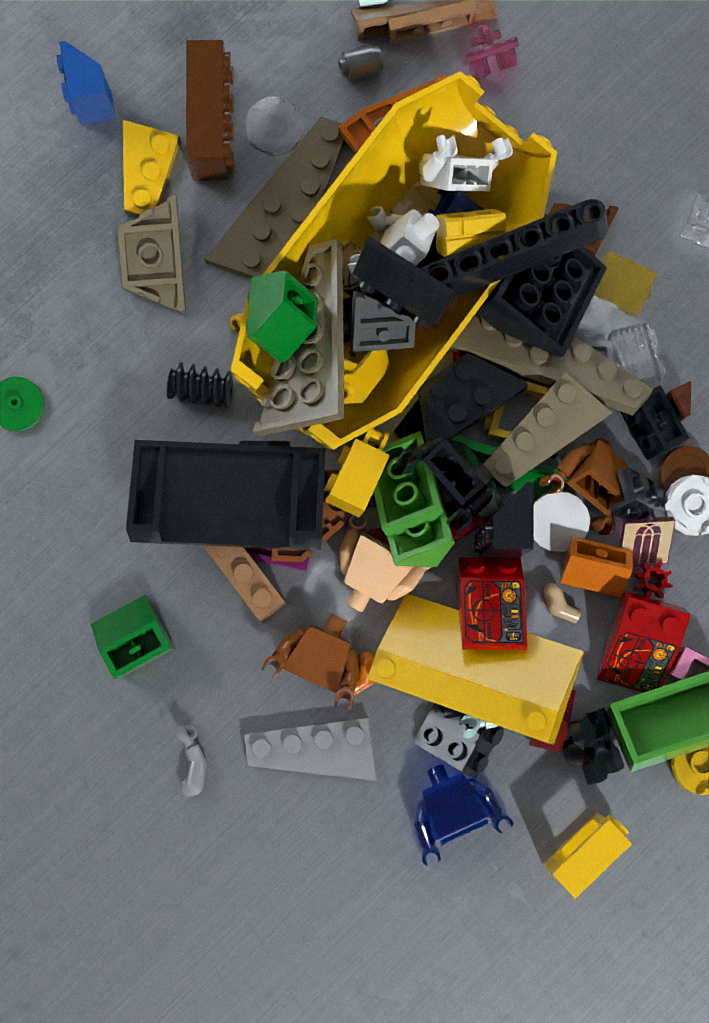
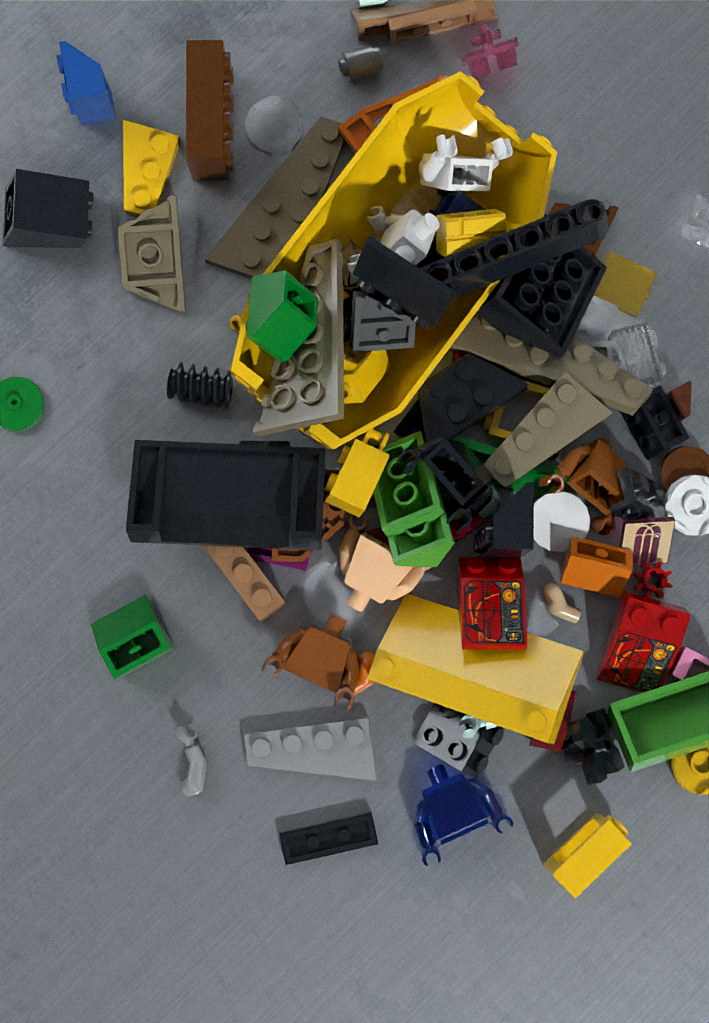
(46, 211): none -> black slope
(328, 838): none -> black tile

